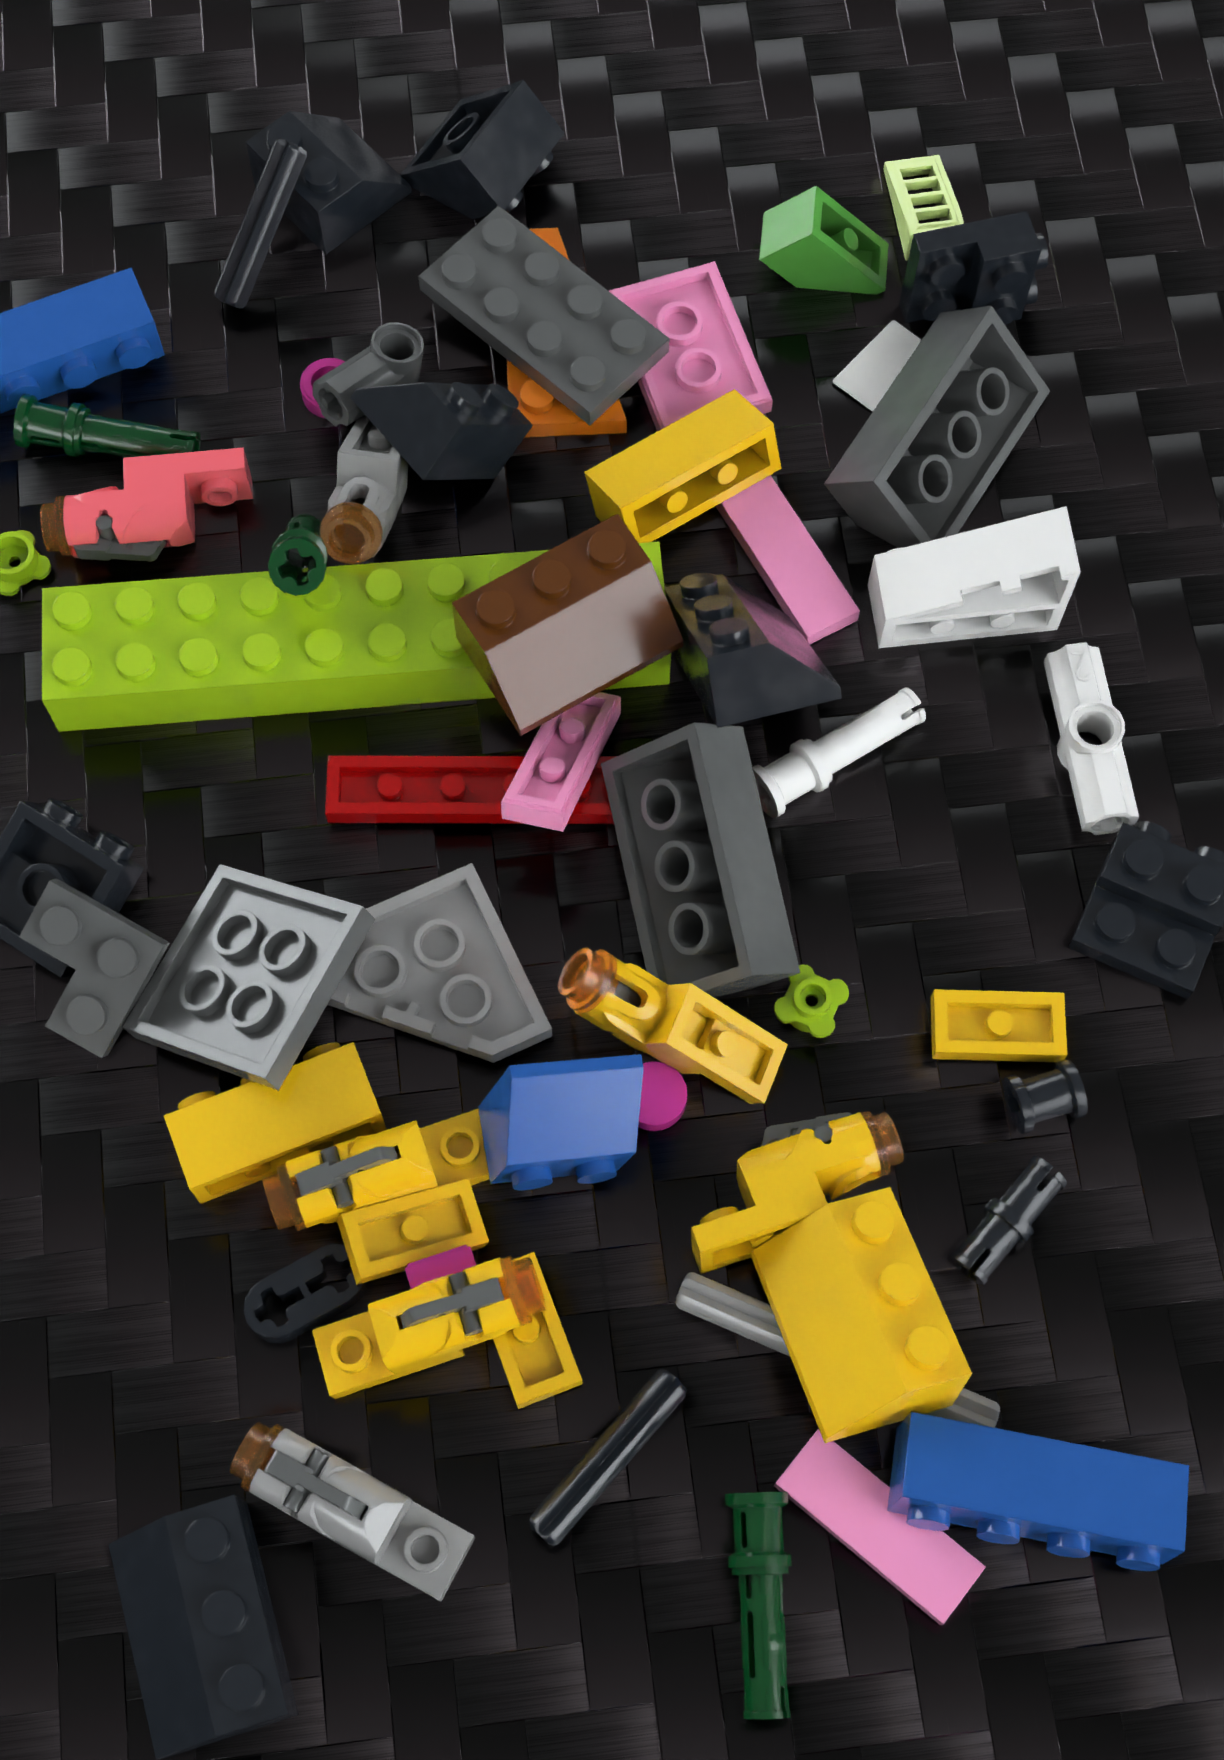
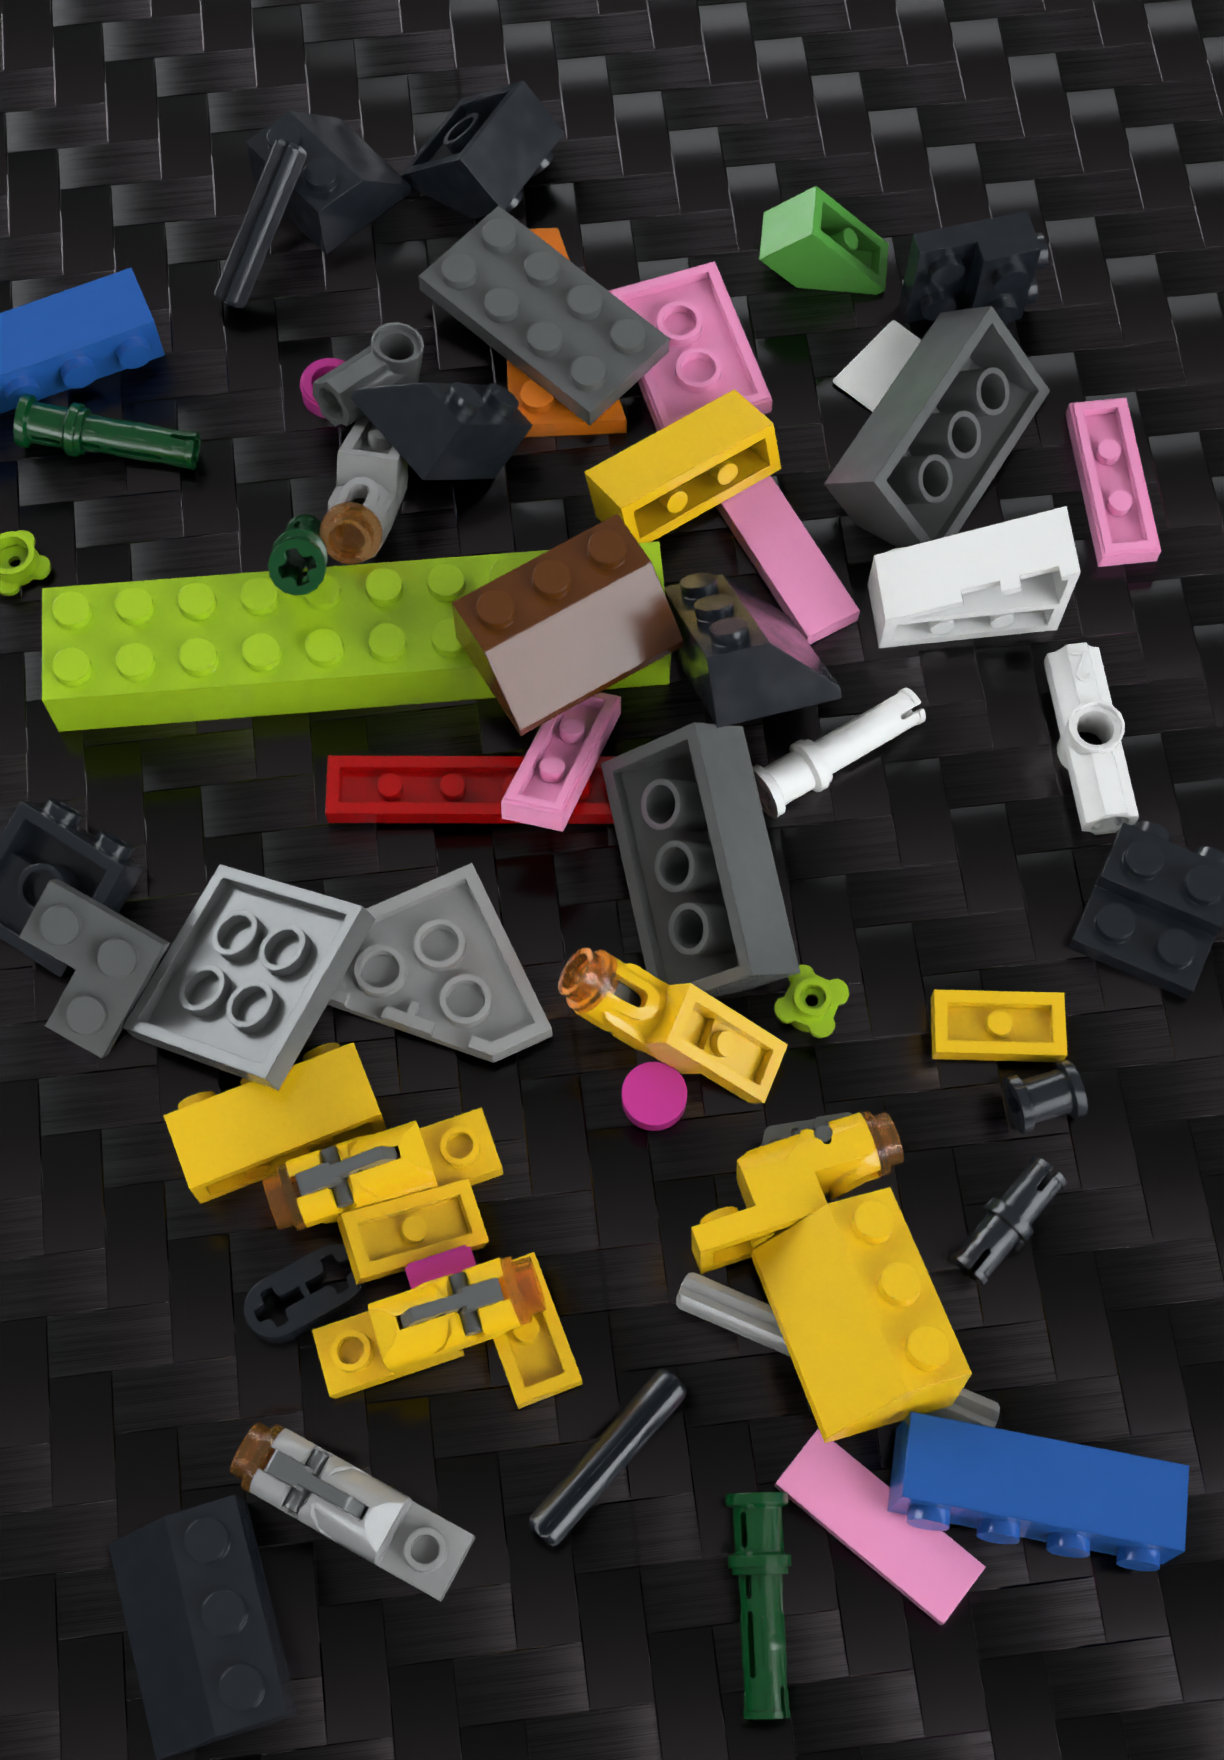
(151, 509): coral plate -> none
(562, 1120): slope -> none
(903, 202): yellowish green slope -> none
(1112, 482): none -> bright pink tile

